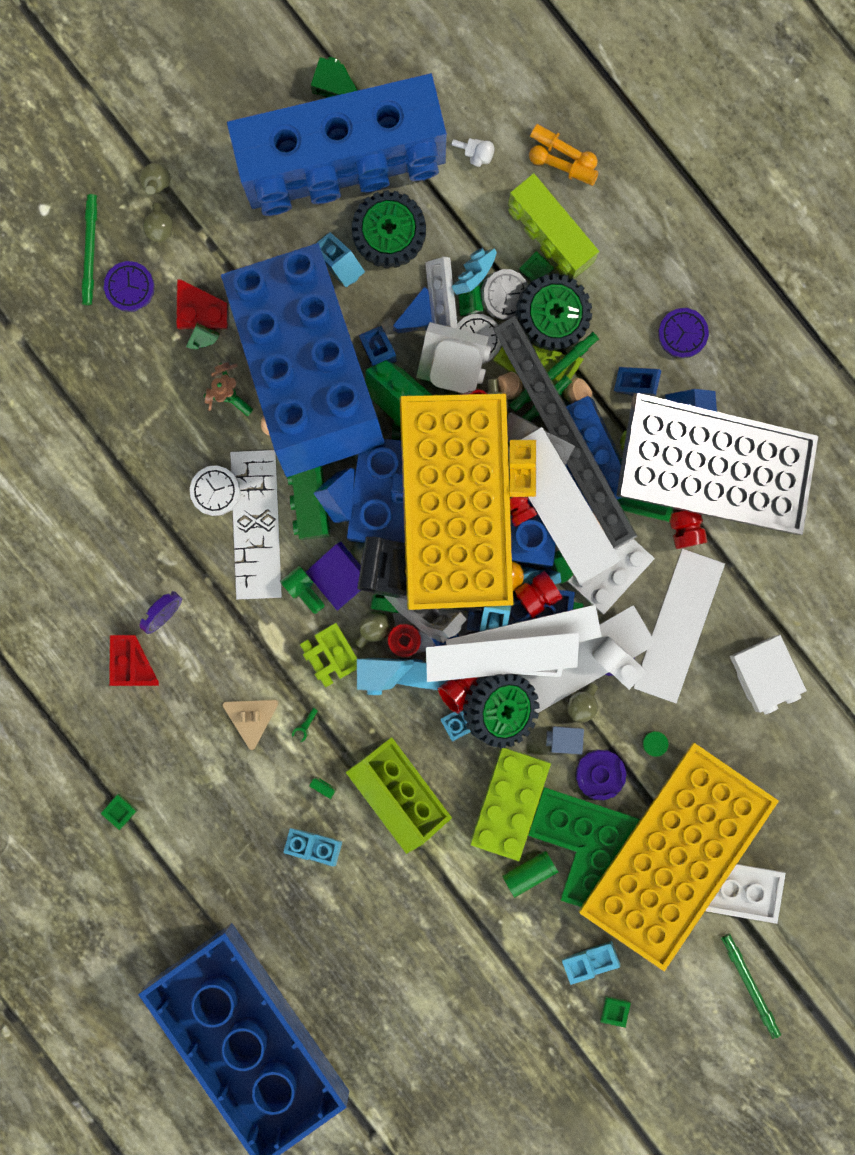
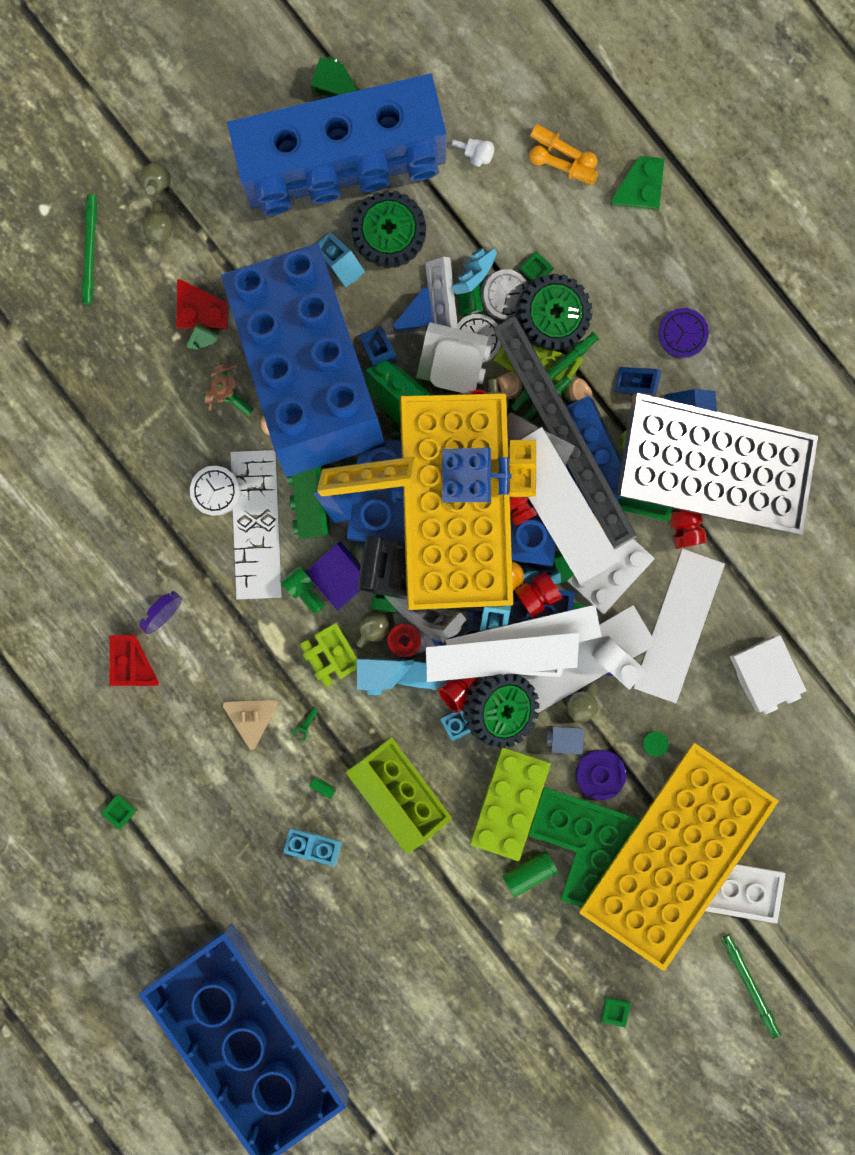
(129, 286): dark purple tile -> none
(368, 476): none -> yellow plate
(469, 475): none -> blue plate
(552, 227): lime brick -> none
(591, 962): medium azure slope -> none
(642, 185): none -> green wing

